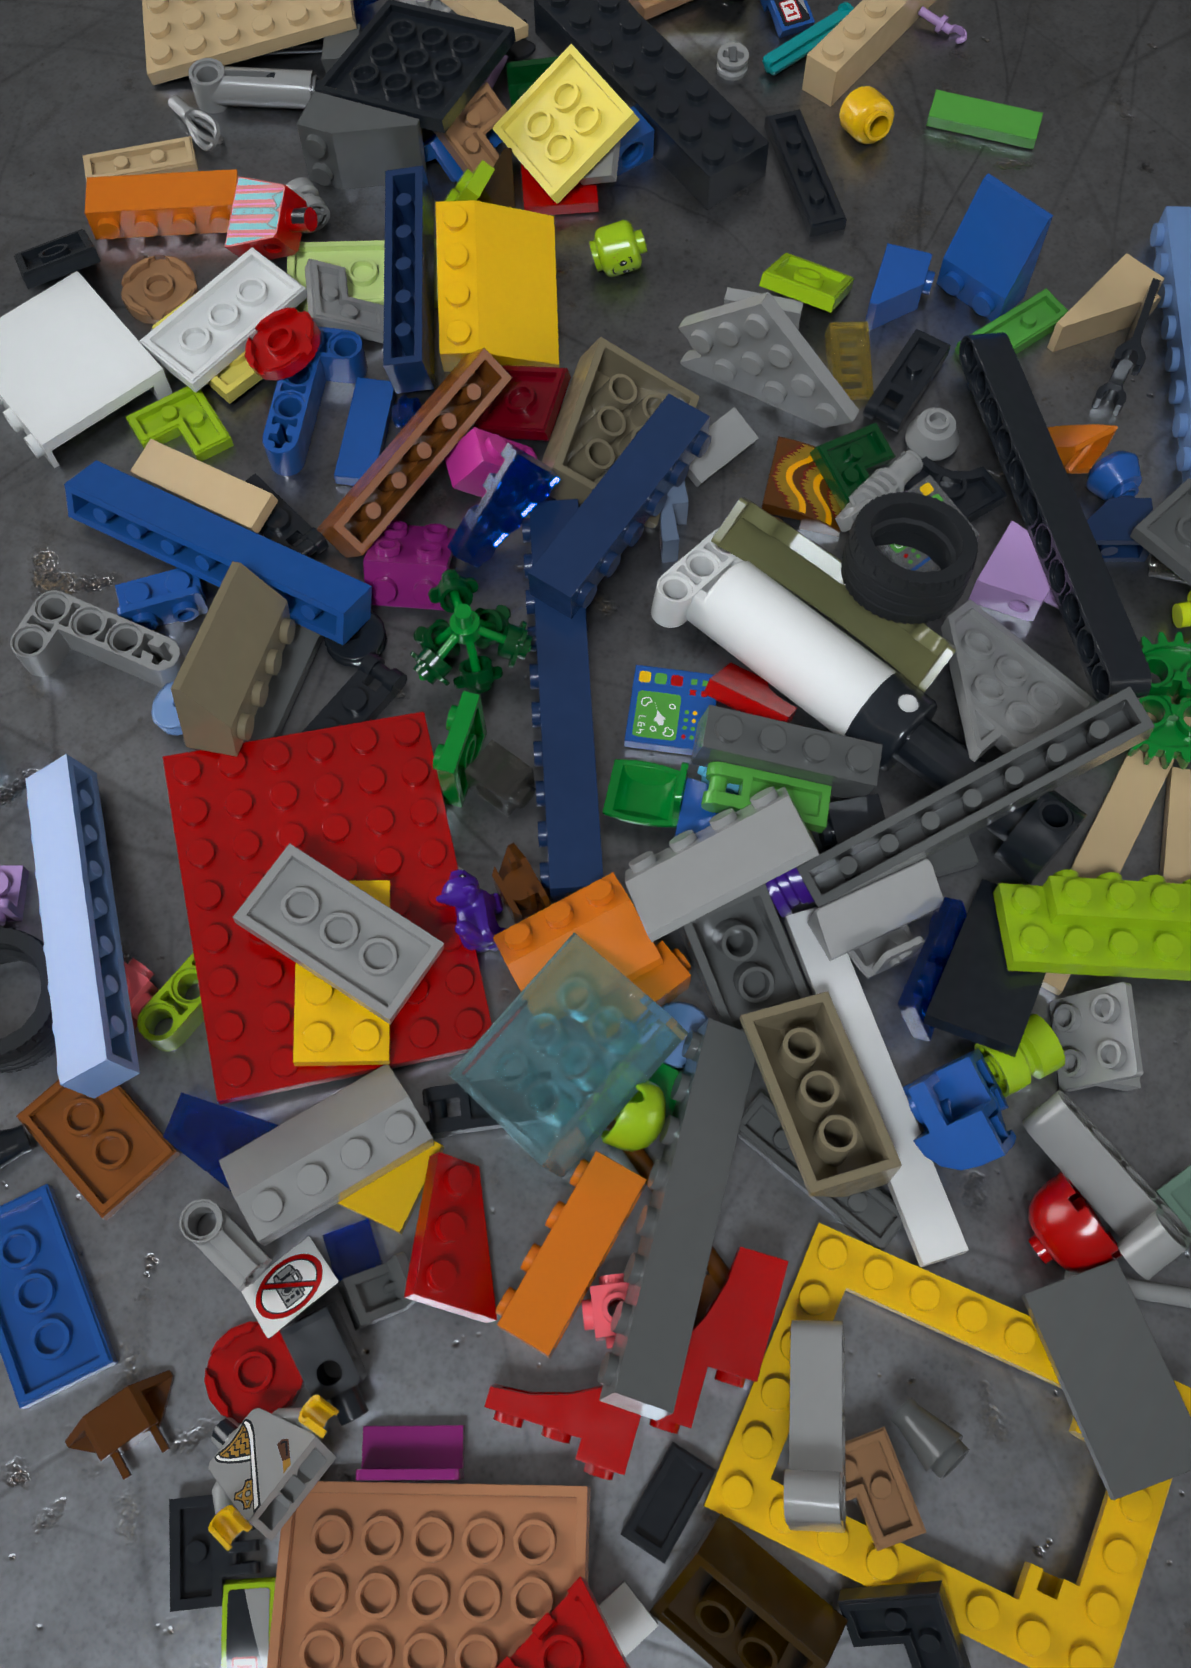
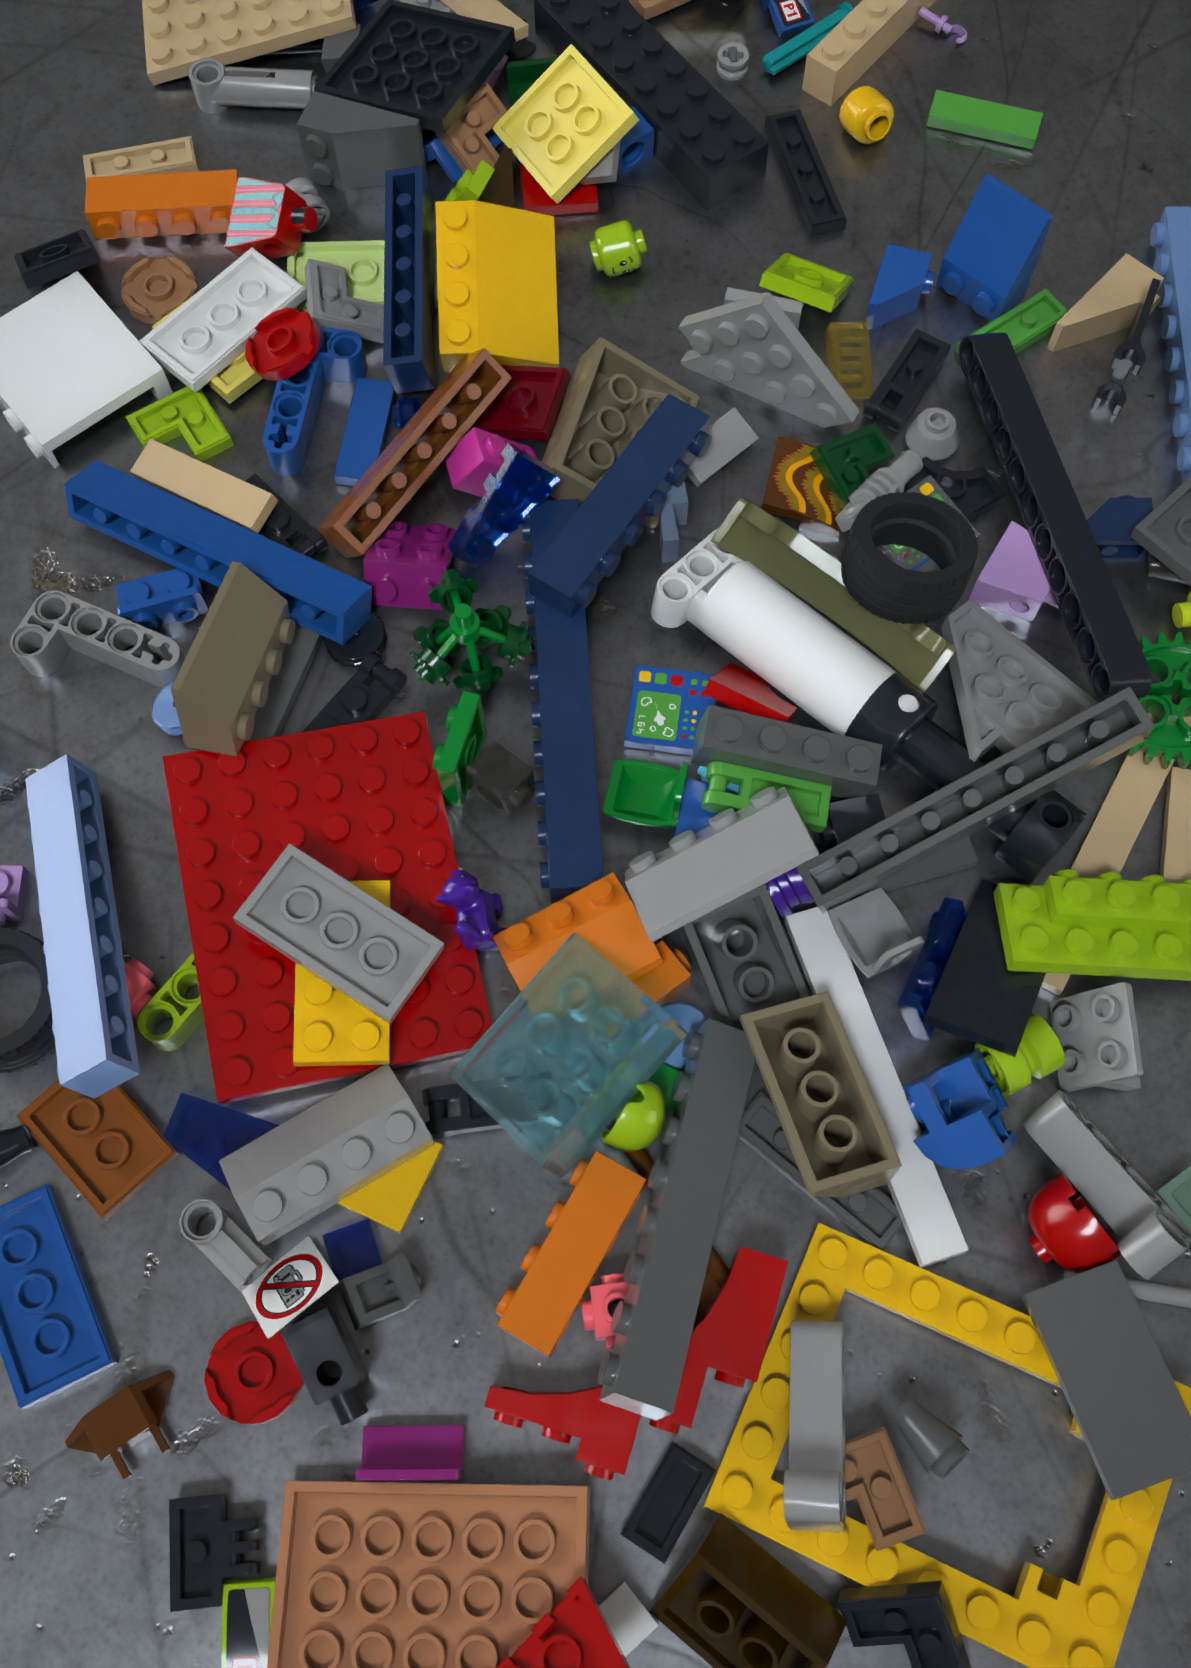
(190, 117): light grey piece -> none
(267, 1467): light grey torso -> none
(451, 1243): red wing -> none
(519, 885): reddish brown piece -> none
(876, 909): light grey slope -> none
(1081, 444): orange piece -> none
(1115, 476): blue cone -> none

